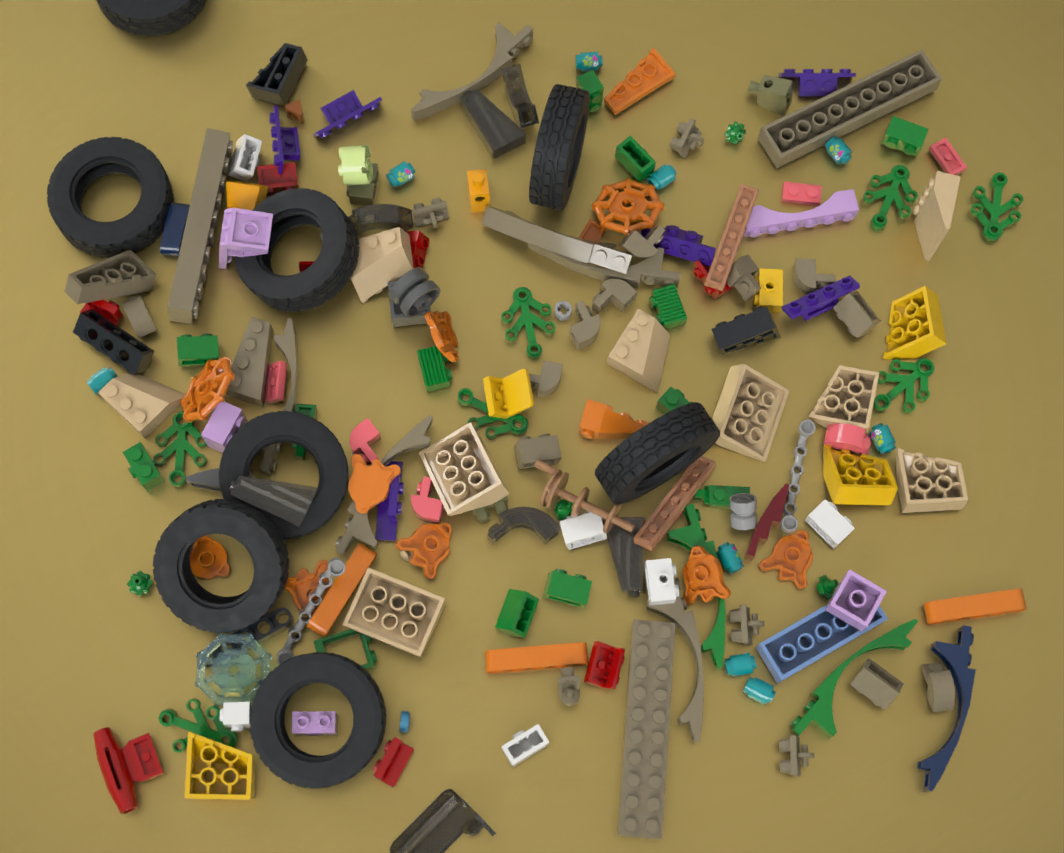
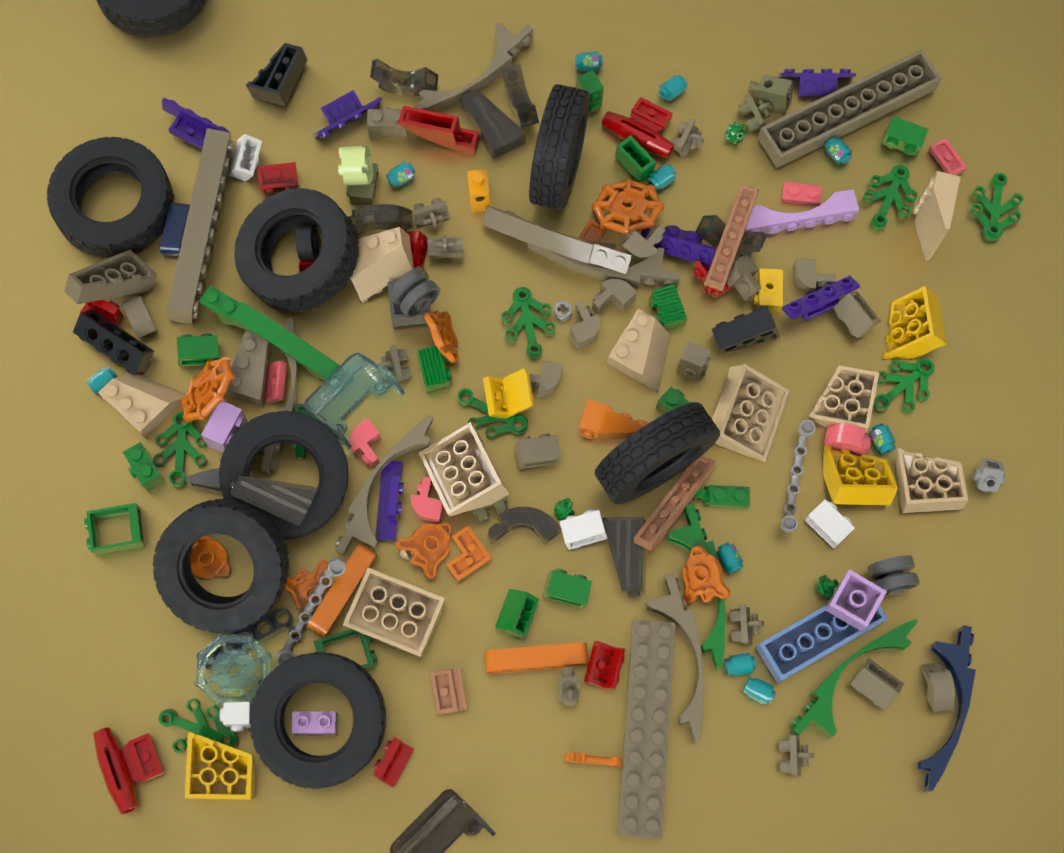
(136, 527): none -> green window
(139, 583): green plant -> none
(189, 125): none -> dark purple bracket
(243, 316): none -> green slope
(244, 195): light orange torso -> none
(244, 234): lavender bracket -> none
(285, 143): dark purple bracket -> none
(295, 111): dark orange slope -> none
(307, 242): none -> black tyre
(345, 390): none -> clear light blue windscreen
(370, 483): orange tile -> none
(385, 123): none -> dark tan brick
(392, 363): none -> dark tan hips
(403, 82): none -> clear smoke arch
(404, 721): dark azure tile -> none
(440, 129): none -> red slope
(445, 247): none -> dark tan hips
(448, 691): none -> nougat plate
(472, 556): none -> orange plate
(525, 745): white brick -> none
(555, 490): medium nougat piece -> none
(578, 758): none -> orange bar
(643, 125): none -> red plate
(645, 78): orange wing -> none
(660, 581): white brick -> none
(672, 87): none -> teal brick
(694, 361): none -> dark tan brick
(713, 227): none -> clear smoke arch
(743, 512): light grey wheel -> none
(749, 106): none -> olive hips
(771, 517): dark red slope -> none
(791, 557): orange tile -> none
(895, 574): none -> dark grey wheel
(974, 606): orange beam -> none
(989, 475): none -> light grey brick

